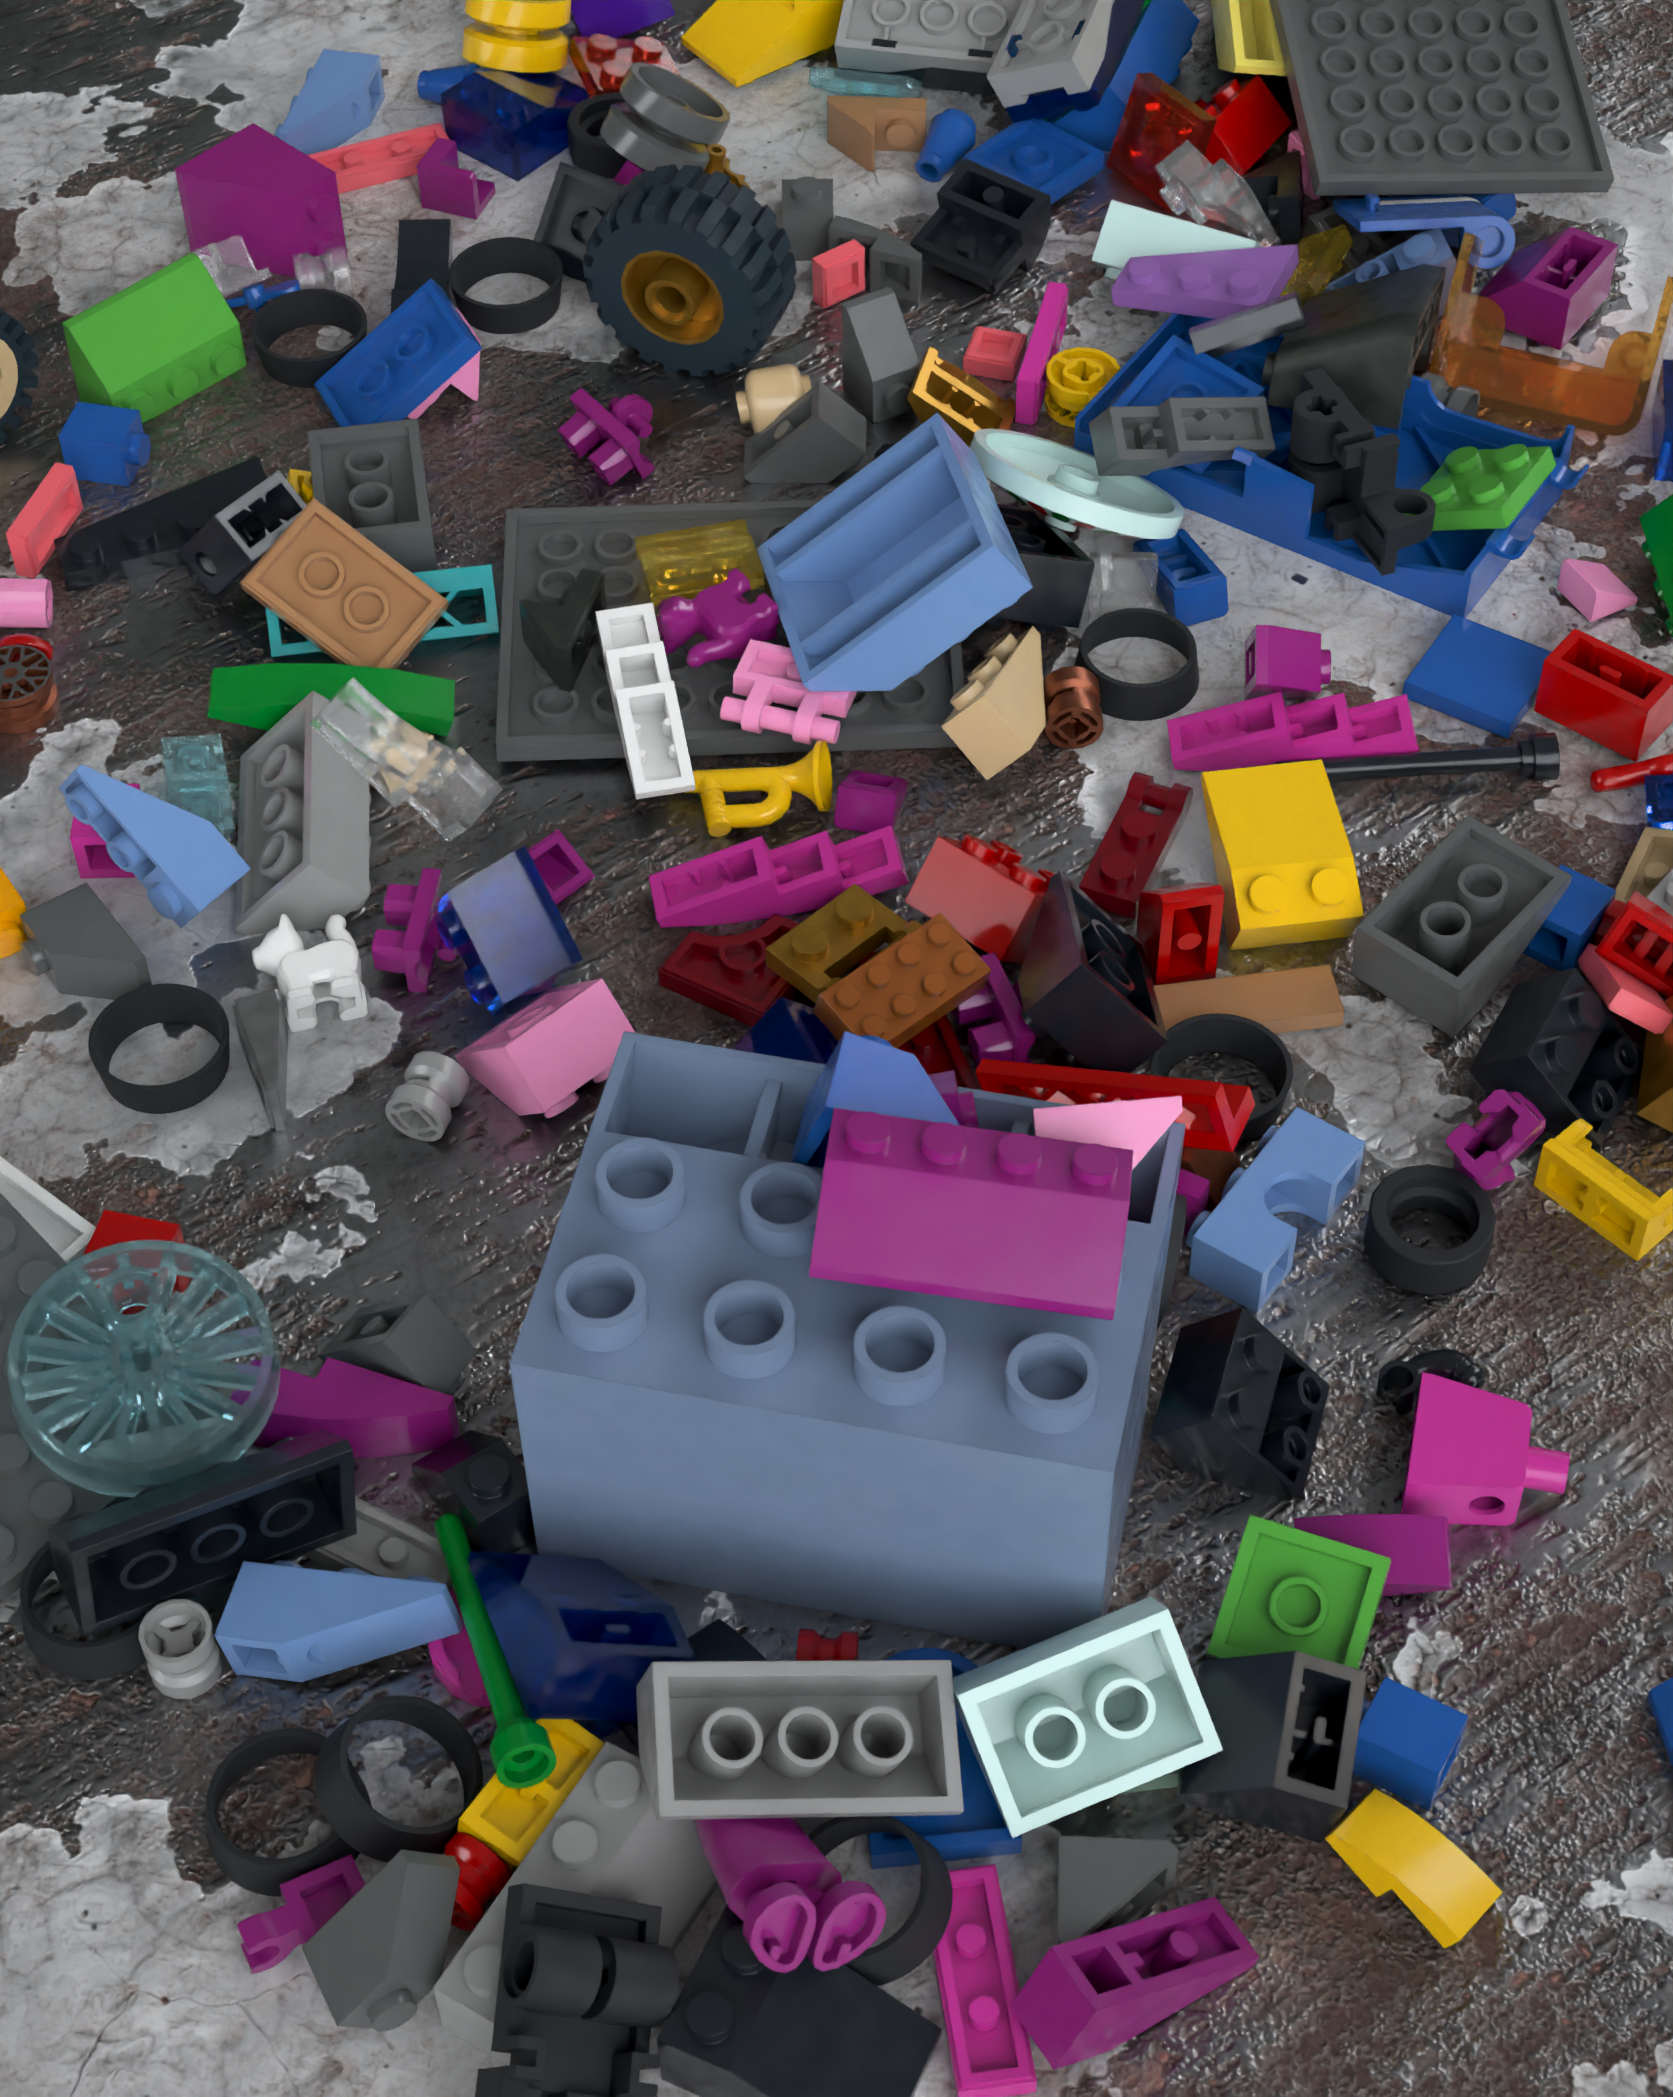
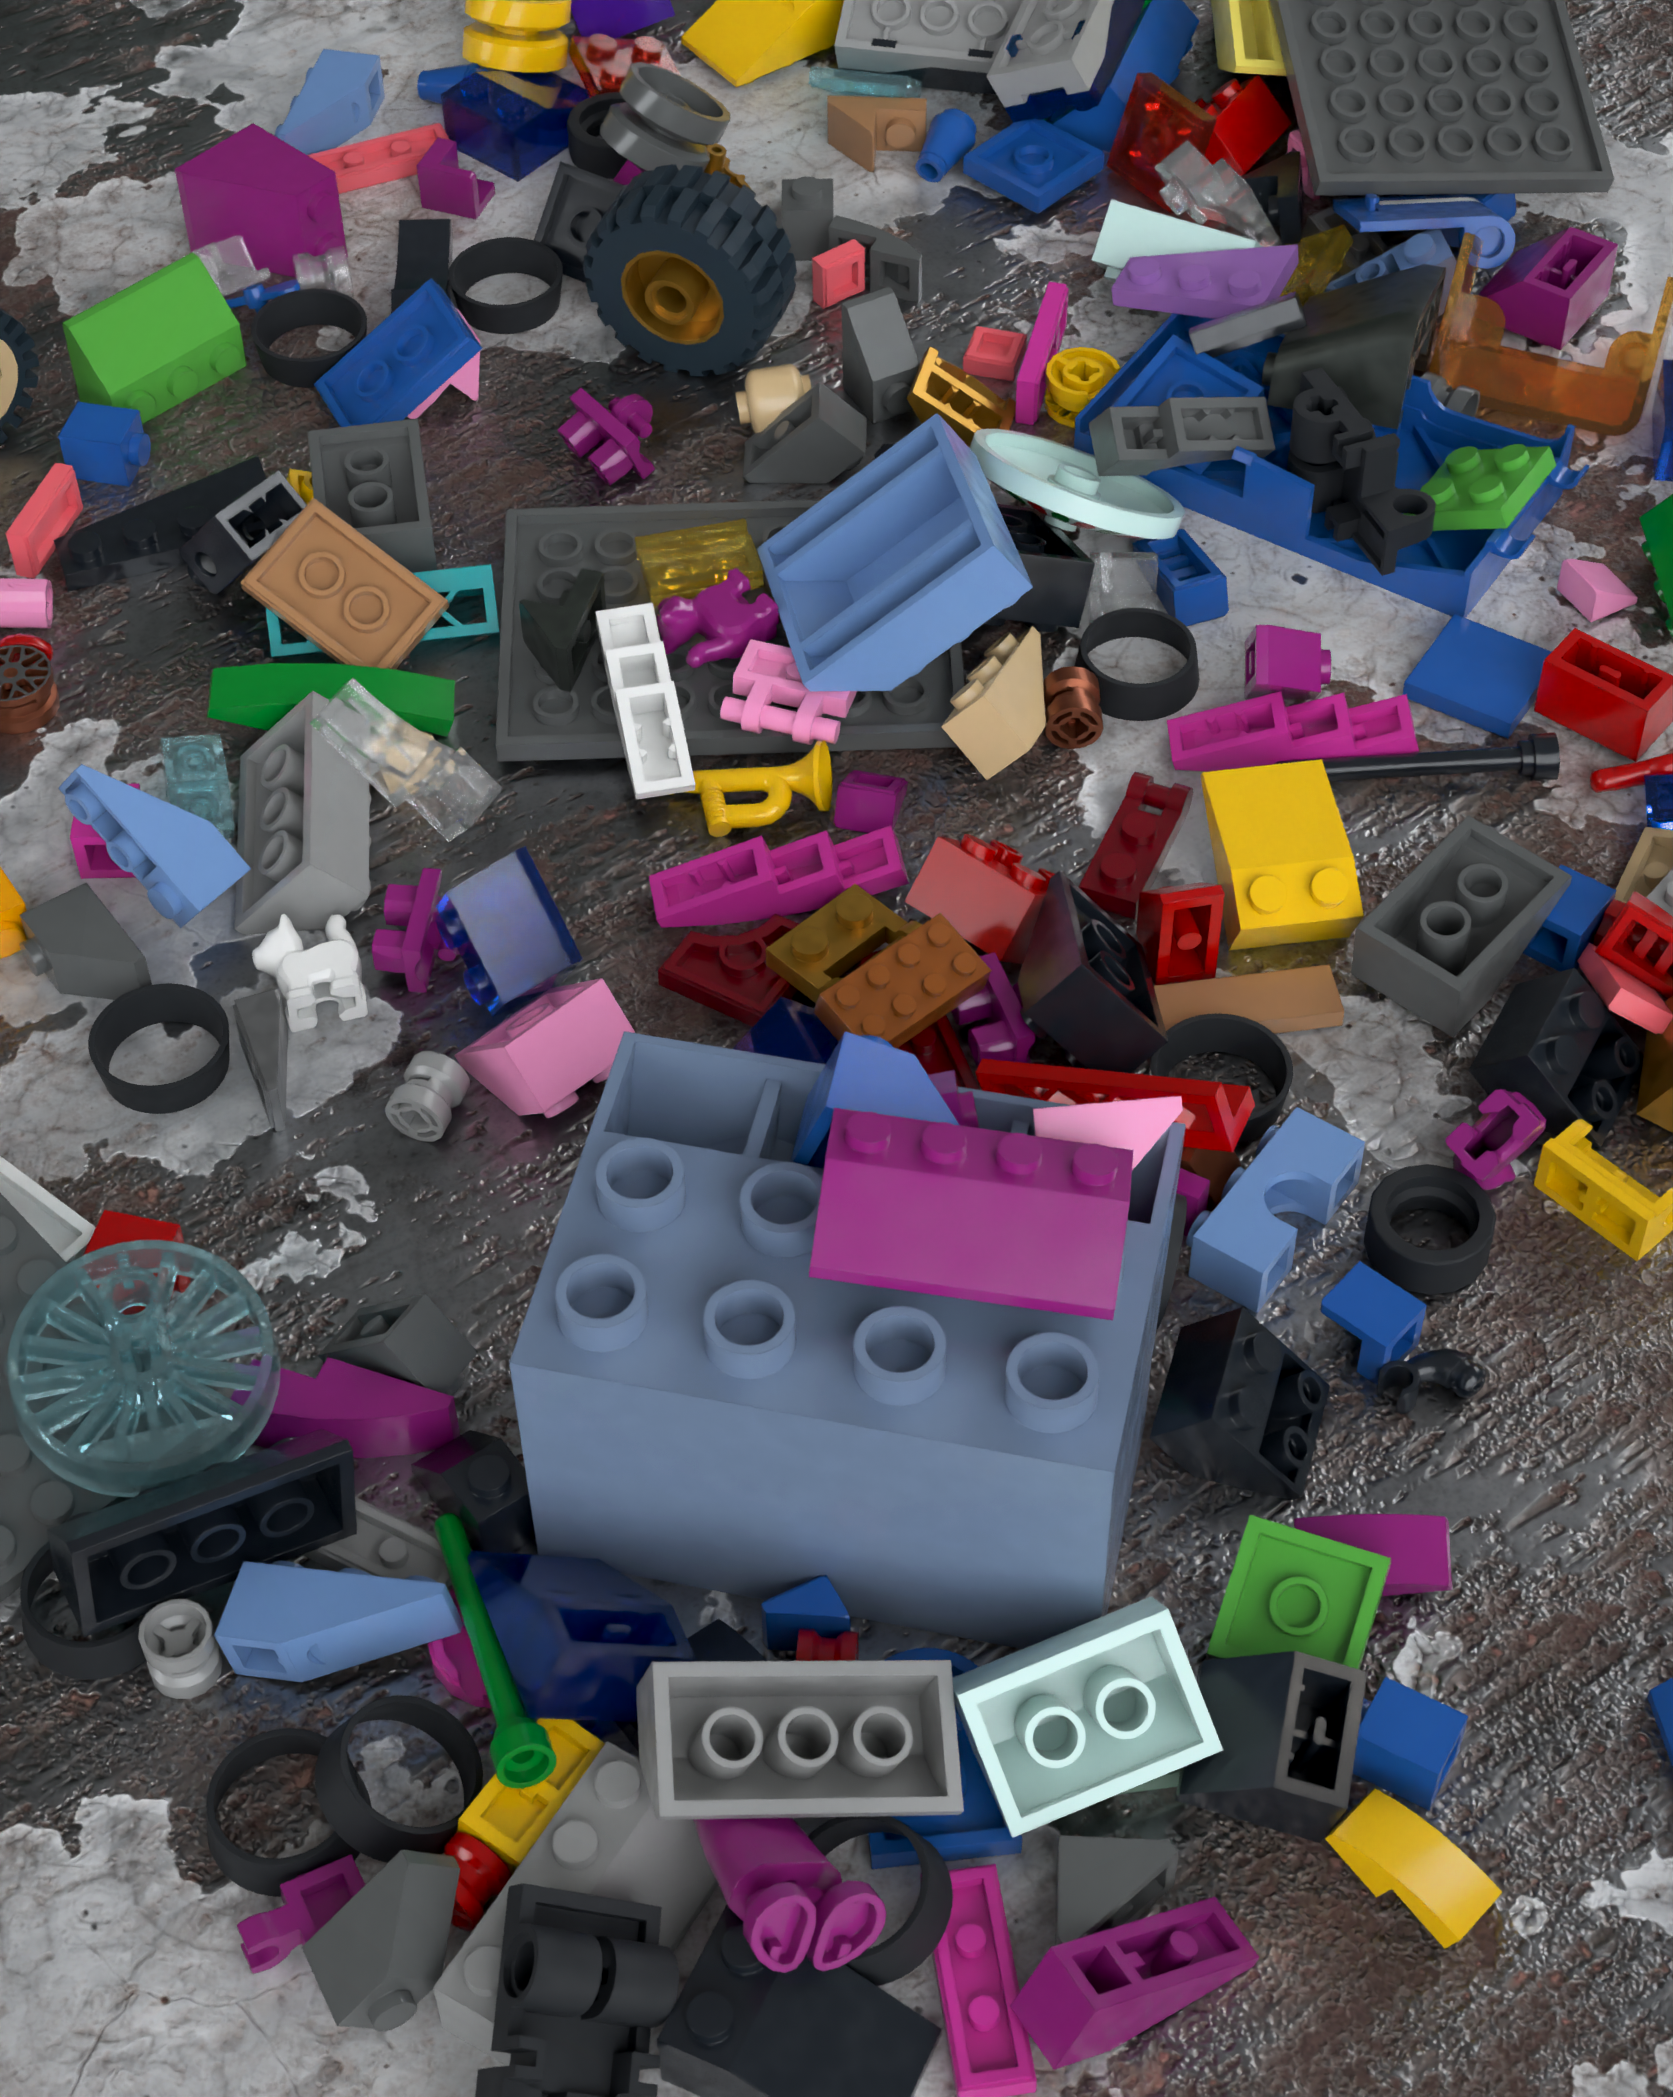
(560, 866): magenta slope -> none
(804, 1607): none -> blue slope
(985, 226): black brick -> none
(1378, 1314): none -> blue panel
(1474, 1455): dark pink torso -> none

